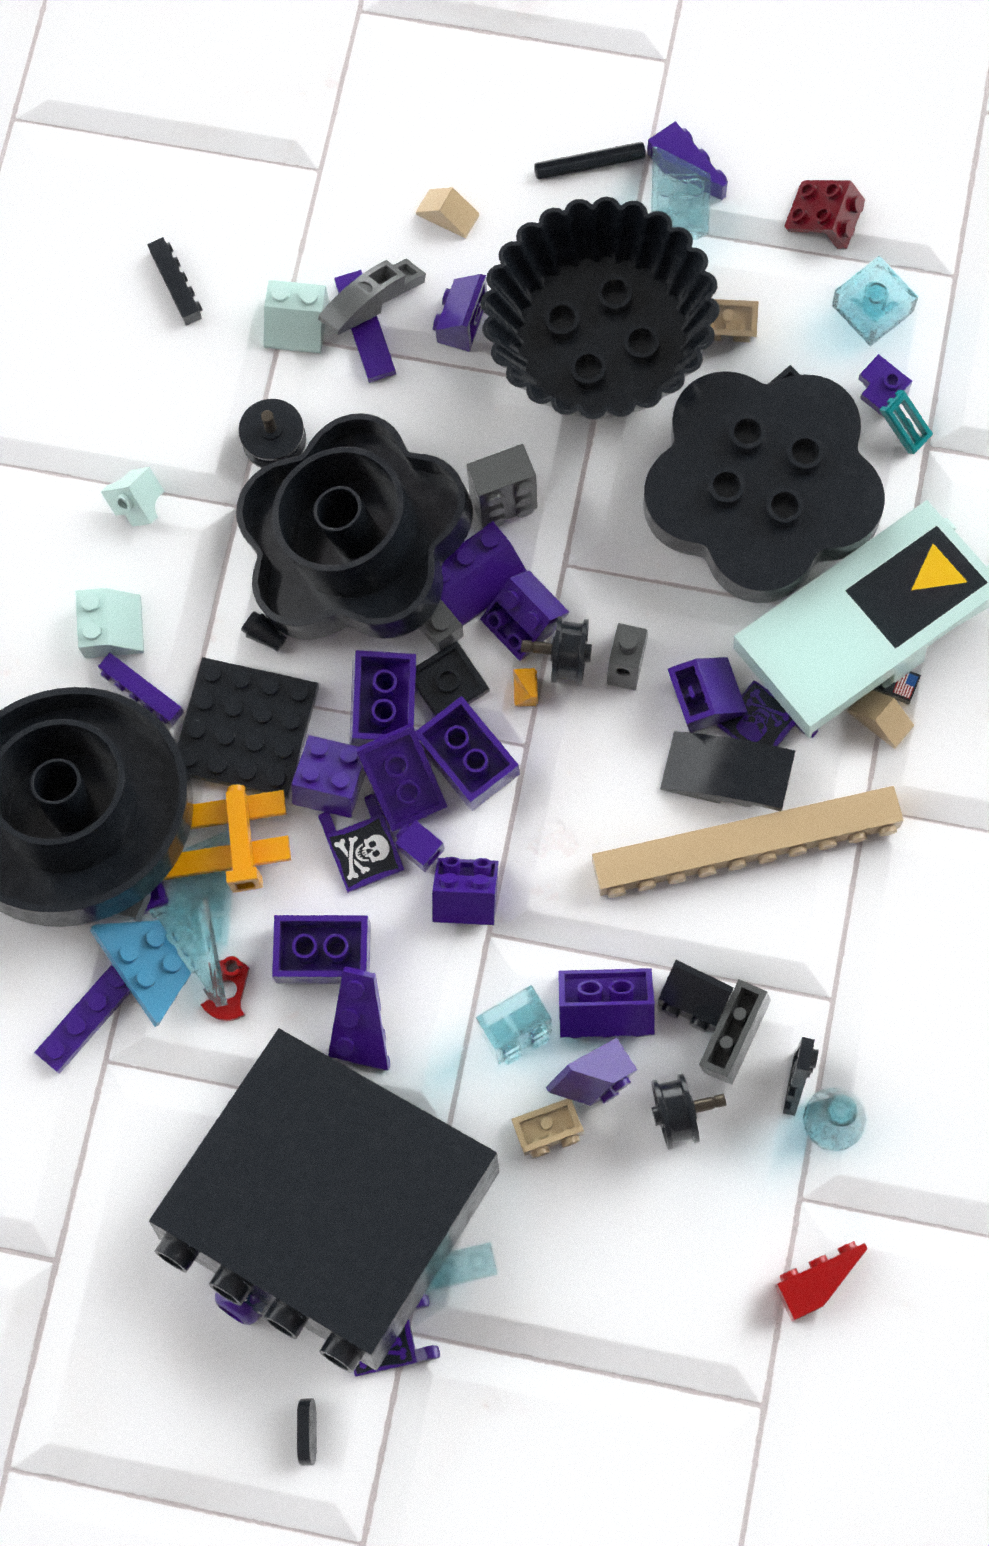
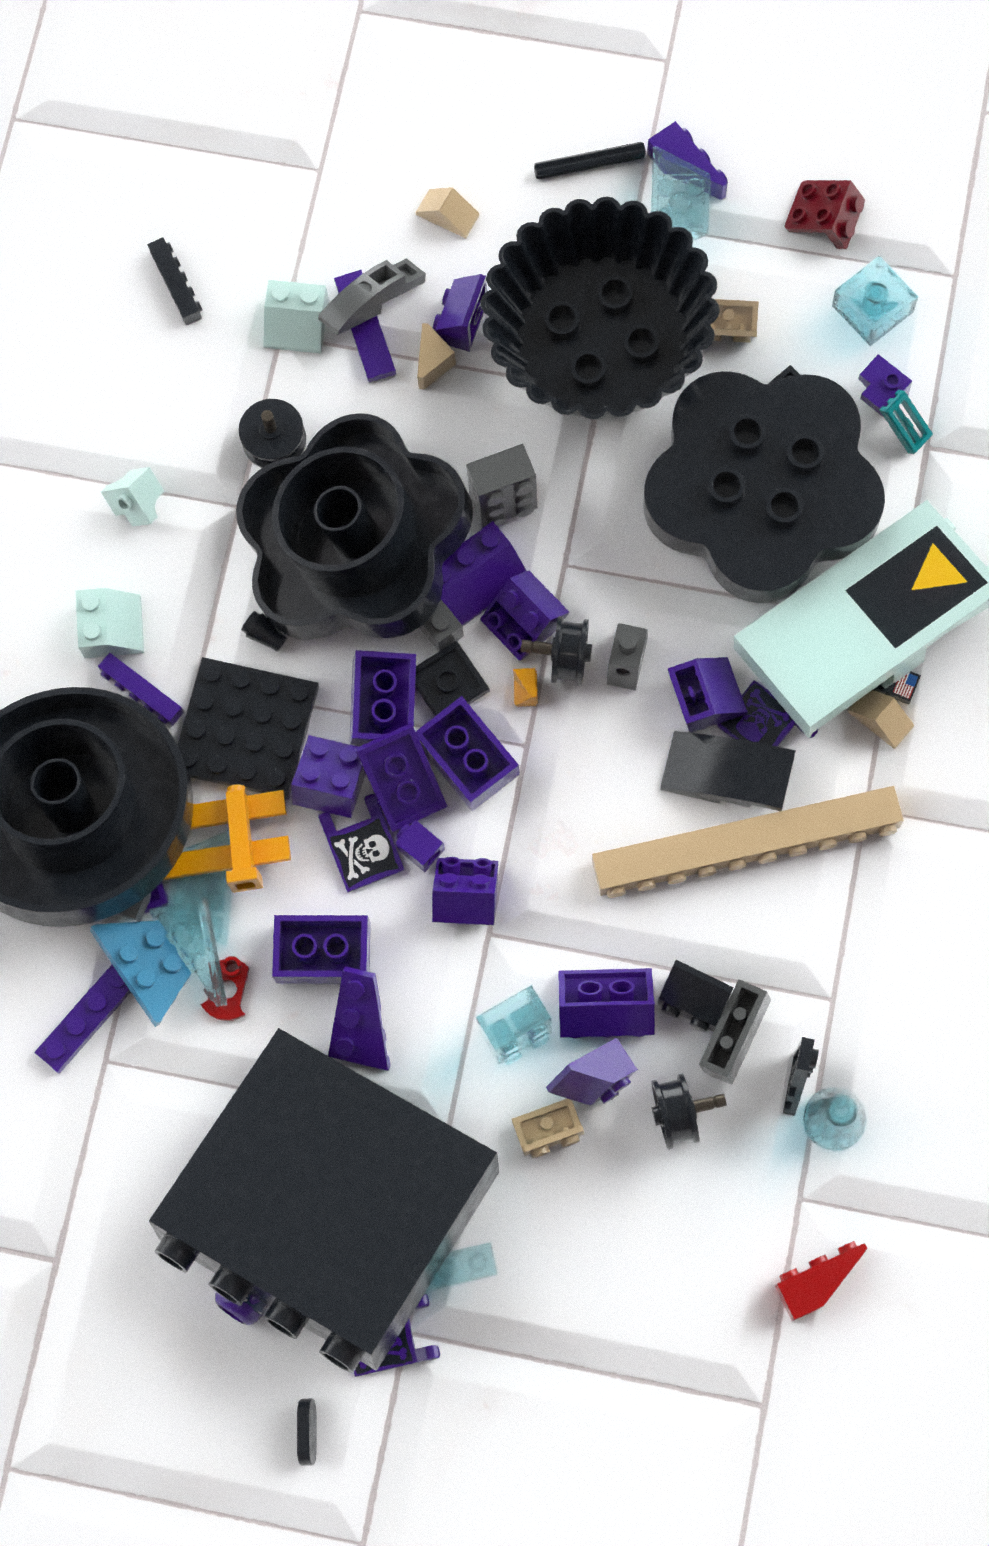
(434, 357): none -> tan slope

